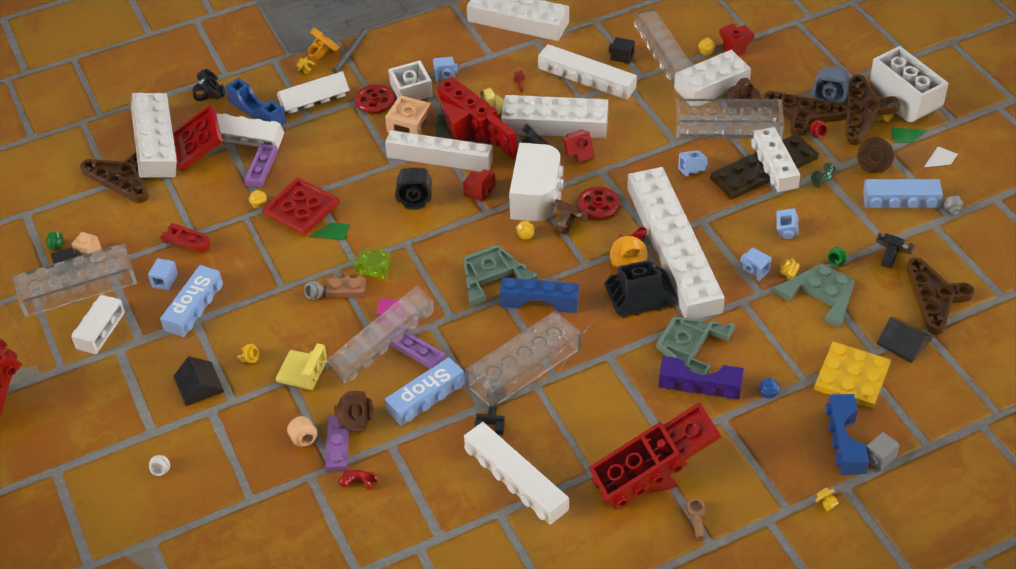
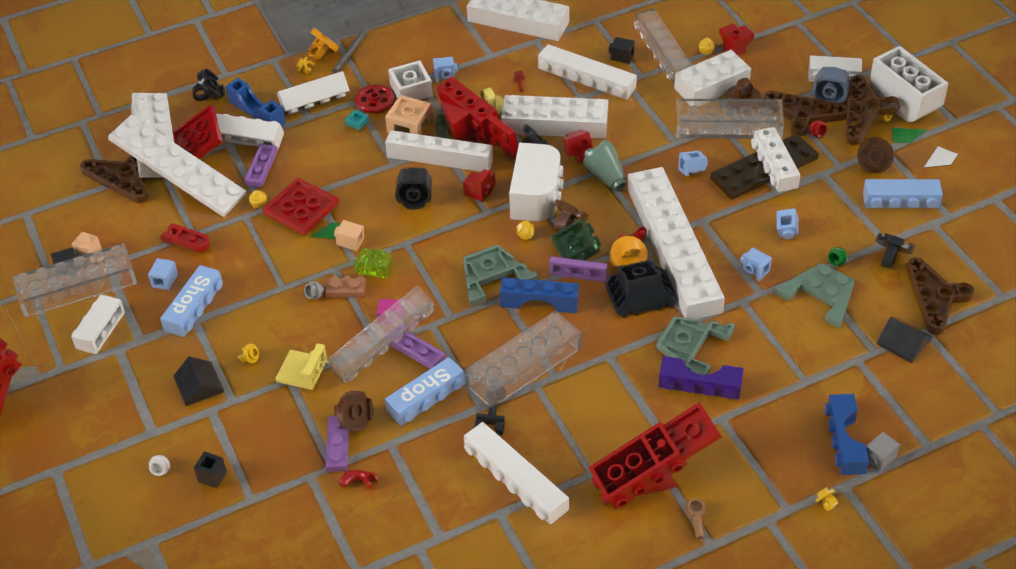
(55, 240): green plate -> none
(177, 165): none -> white plate
(210, 469): none -> black brick
(302, 431): light nougat head -> none
(349, 235): none -> light nougat brick
(356, 120): none -> teal plate
(576, 241): none -> clear green plate
(578, 269): none -> medium lavender plate
(598, 206): red plate -> none
(605, 165): none -> sand green cone
(769, 387): blue plate -> none
(789, 268): yellow plate -> none
(820, 178): clear green piece -> none
(851, 65): none -> white brick
(853, 372): yellow plate -> none
(953, 204): light grey plate -> none

